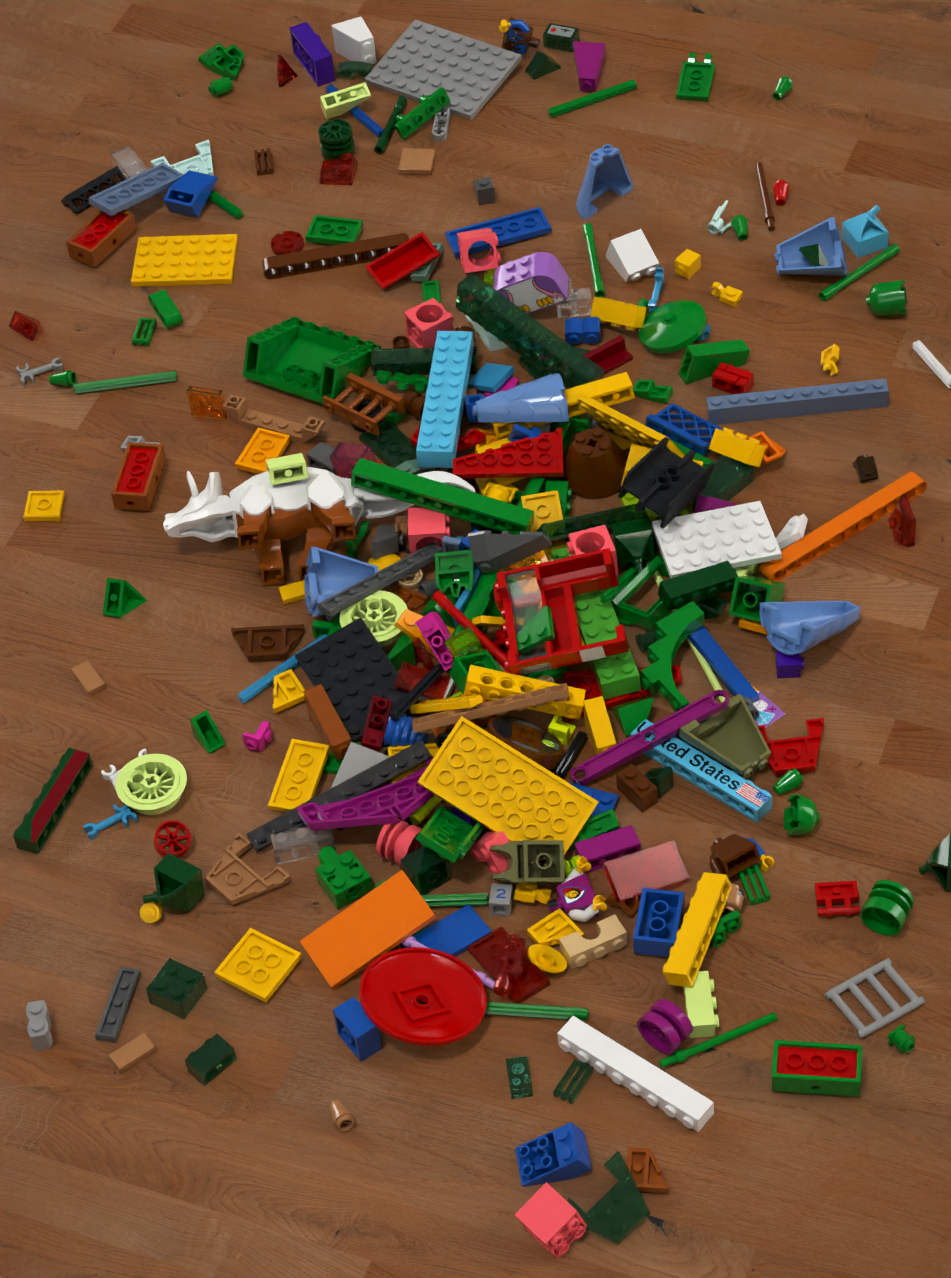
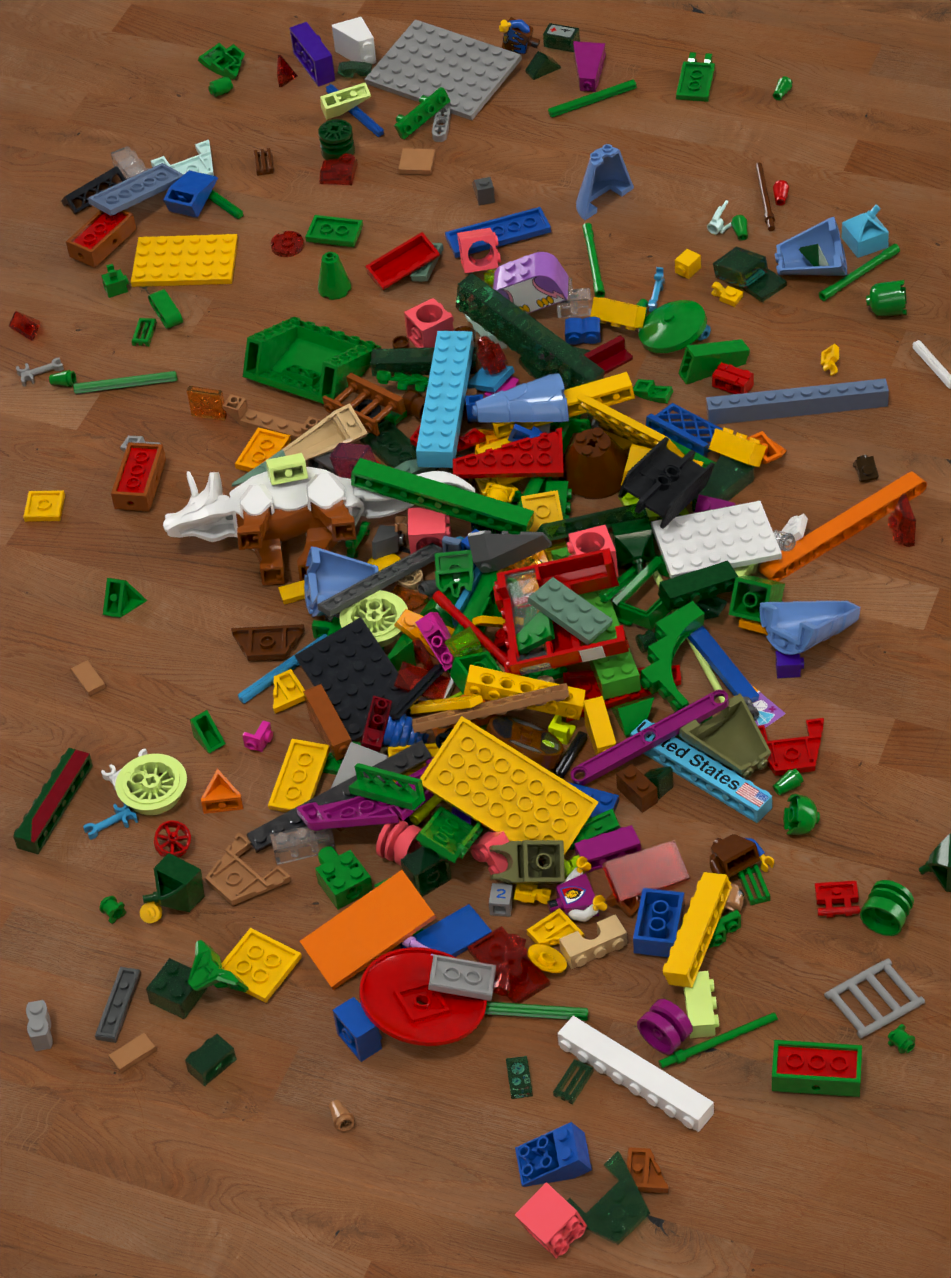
(112, 908): none -> green brick
(114, 282): none -> green brick
(209, 971): none -> green piece
(220, 795): none -> orange slope
(330, 256): reddish brown beam -> none
(333, 279): none -> green cone
(336, 428): none -> tan plate
(382, 141): dark green piece -> none
(389, 791): none -> green fence
(431, 290): green tile -> none
(451, 900): green axle -> none
(462, 977): none -> light grey tile
(490, 355): none -> clear red brick
(570, 611): none -> sand green plate
(632, 256): white slope -> none
(740, 267): none -> clear green brick
(766, 286): none -> clear green tile
(785, 540): none -> clear cone

